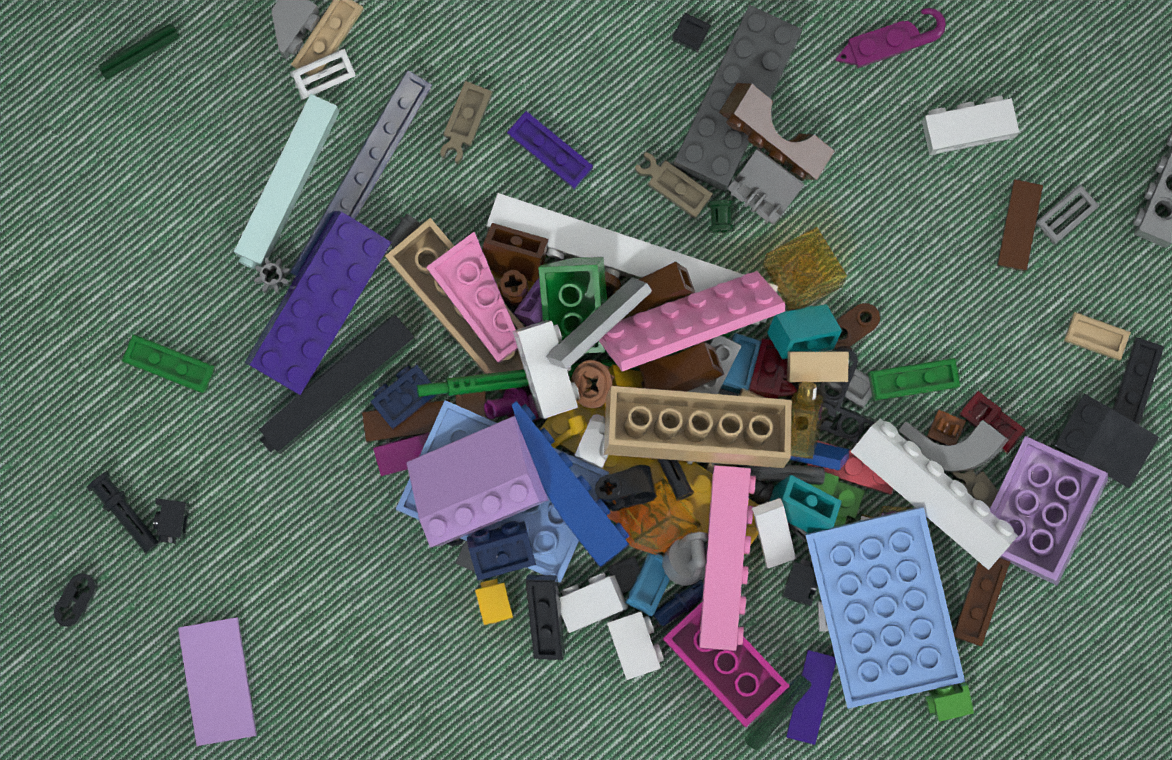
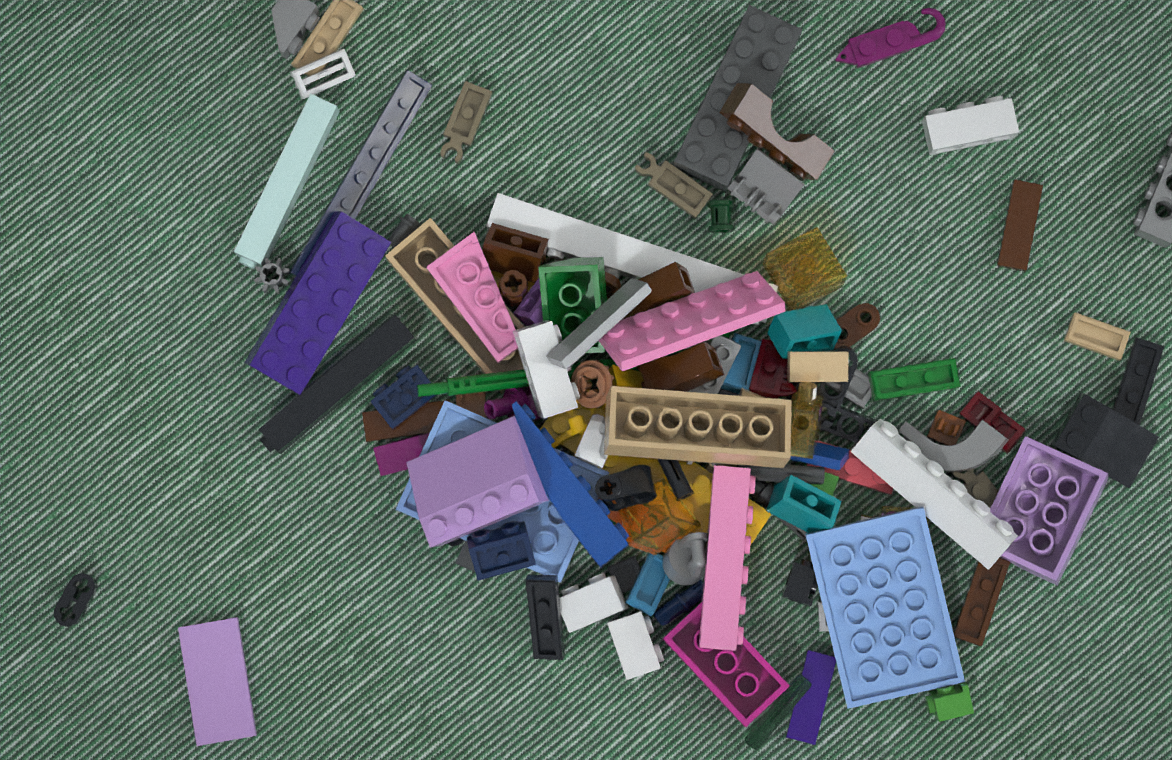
(138, 51): dark green axle -> none
(147, 540): black pin -> none
(168, 364): green tile -> none
(171, 520): black brick -> none
(493, 602): yellow brick -> none
(550, 150): dark purple plate -> none
(691, 32): black tile -> none
(774, 533): white tile -> none
(851, 500): bright green plate -> none
(1048, 230): light grey tile -> none

